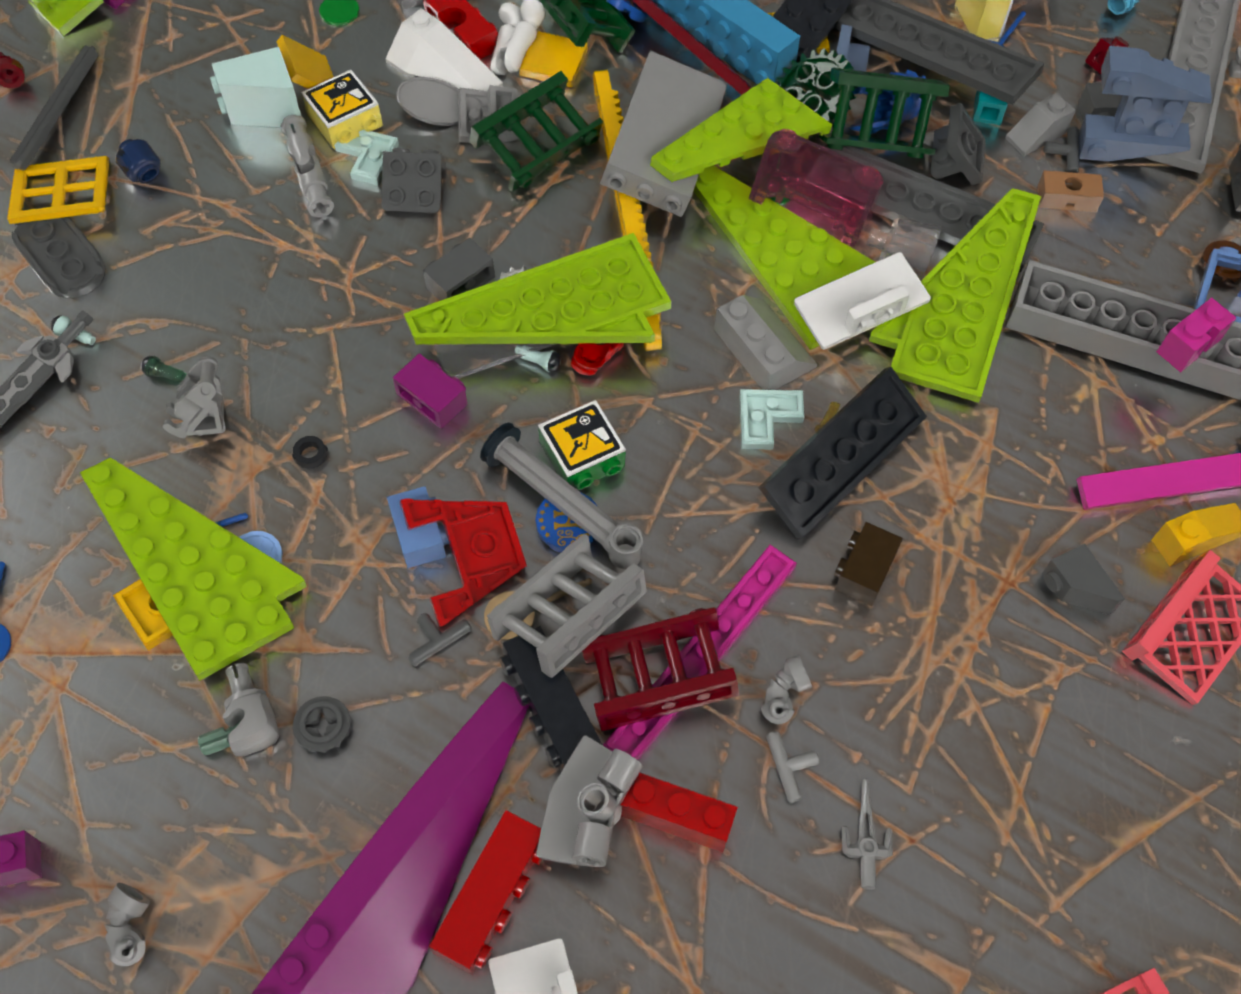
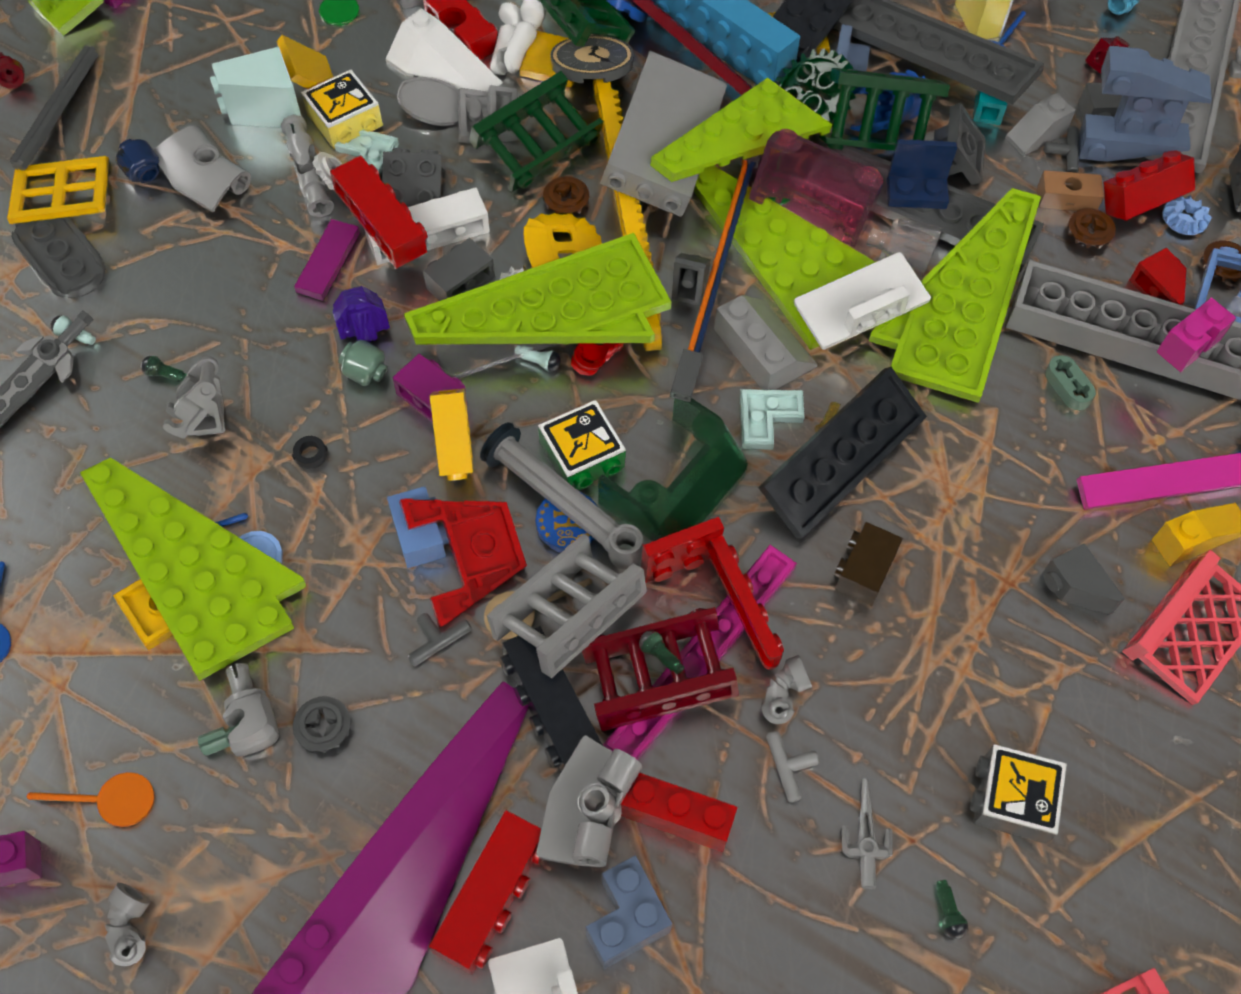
(120, 802): none -> orange piece
(198, 168): none -> light grey panel
(324, 163): none -> white gear
(327, 259): none -> magenta tile
(359, 314): none -> dark purple hair
(362, 362): none -> sand green head
(379, 211): none -> red brick
(446, 220): none -> white brick
(452, 433): none -> yellow window
(539, 238): none -> yellow piece
(560, 188): none -> reddish brown gear
(598, 59): none -> dark grey tile
(637, 917): none -> sand blue brick
(653, 644): none -> clear green piece
(690, 278): none -> dark grey slope
(692, 358): none -> piece
(694, 492): none -> clear green windscreen
(703, 542): none -> red bracket
(920, 174): none -> dark blue bracket
(953, 923): none -> clear green piece
(1019, 793): none -> piece
(1071, 382): none -> sand green beam
(1102, 225): none -> reddish brown gear
(1149, 185): none -> red brick
(1161, 277): none -> red slope
(1182, 222): none -> light blue gear

